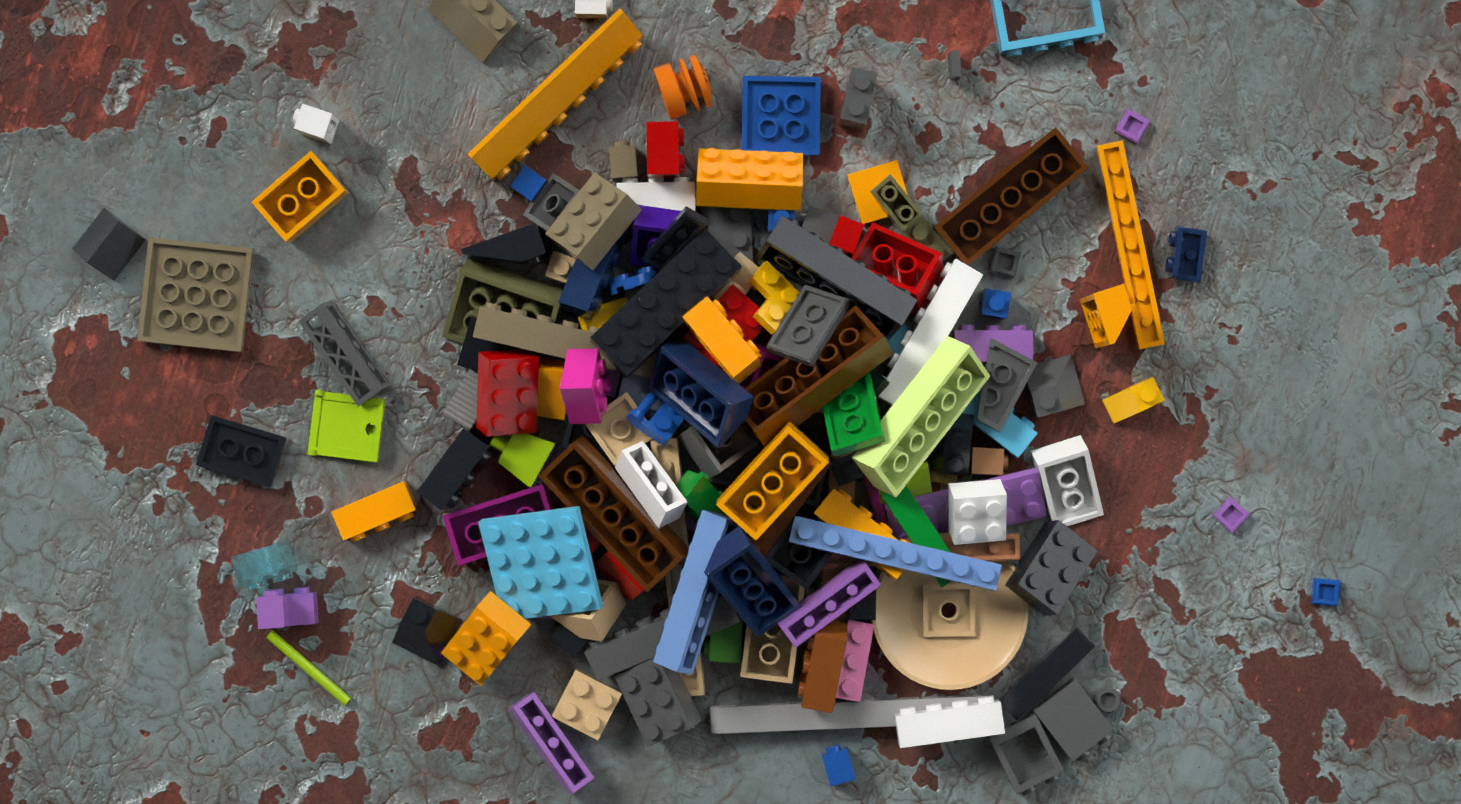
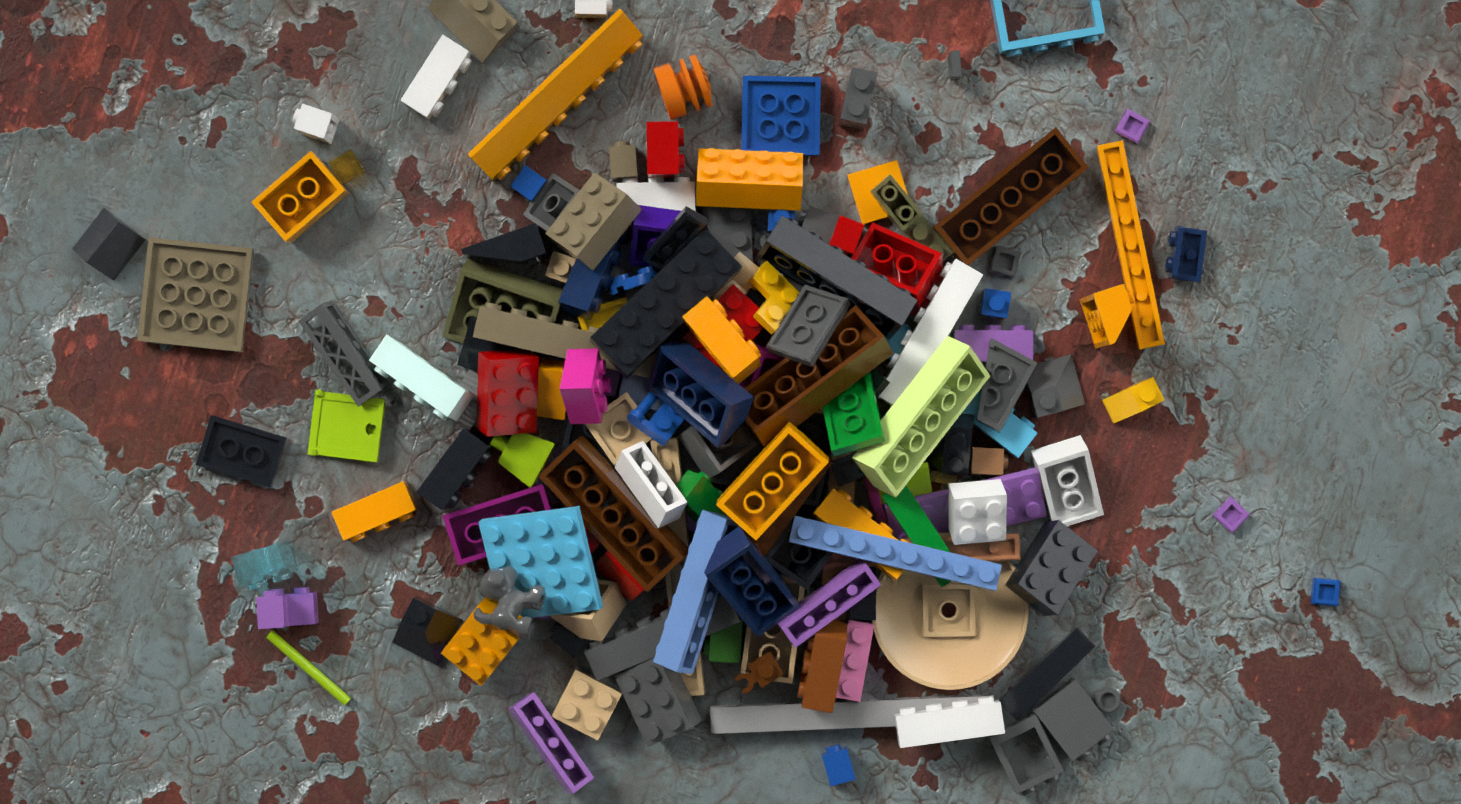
(347, 167): none -> clear yellow plate
(421, 378): none -> light aqua brick
(437, 78): none -> white brick
(500, 587): none -> dark grey animal
(763, 670): none -> reddish brown plate

